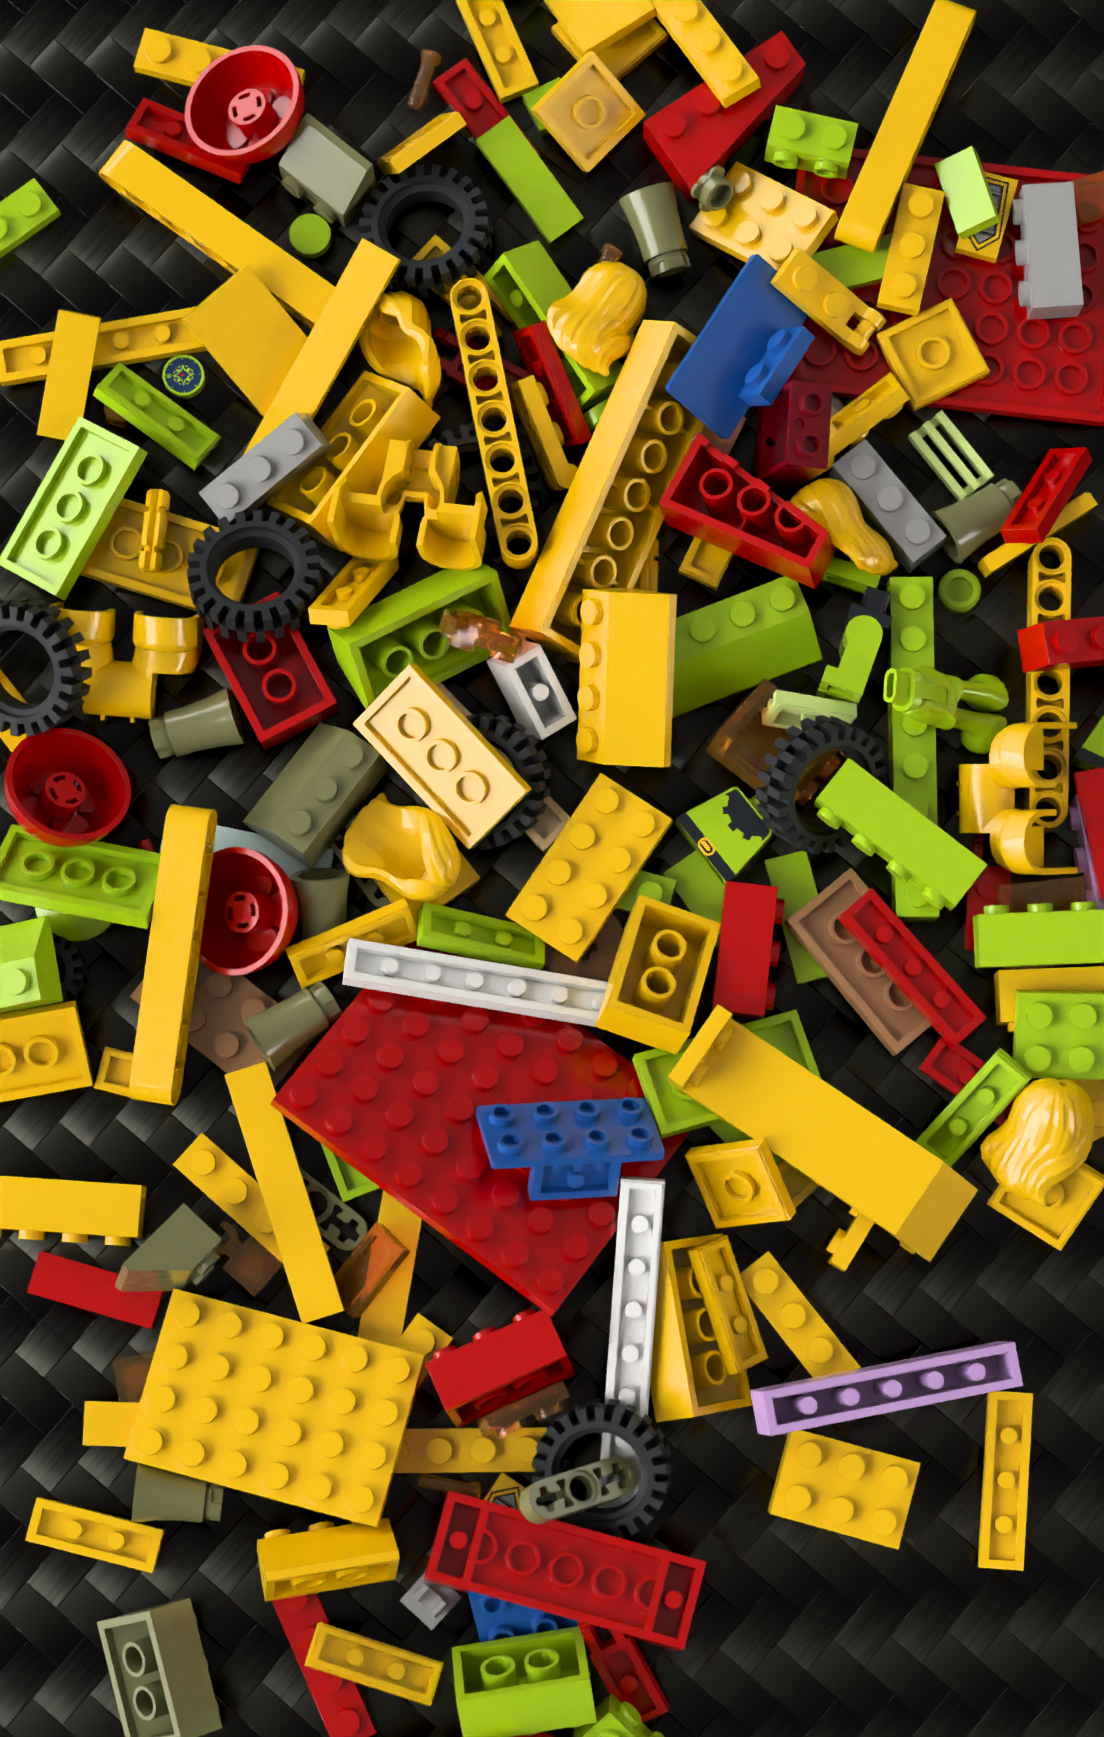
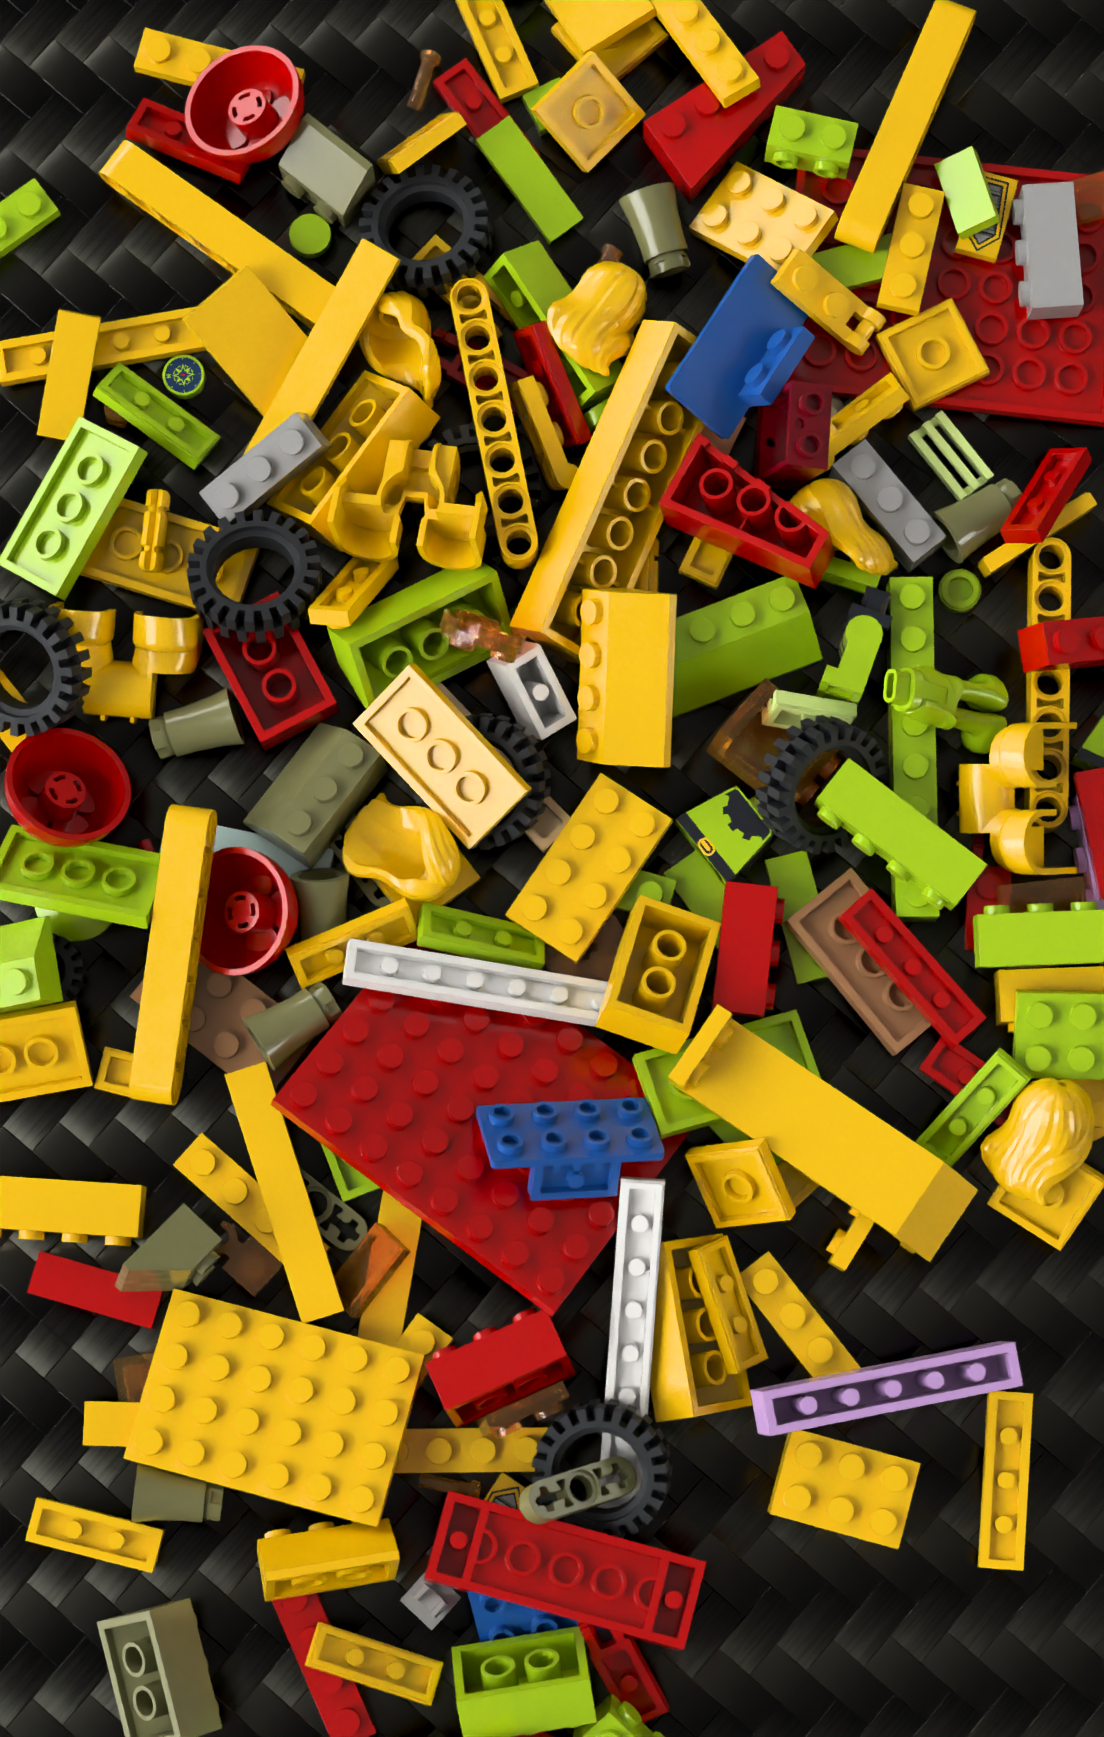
(713, 190): olive plate -> none

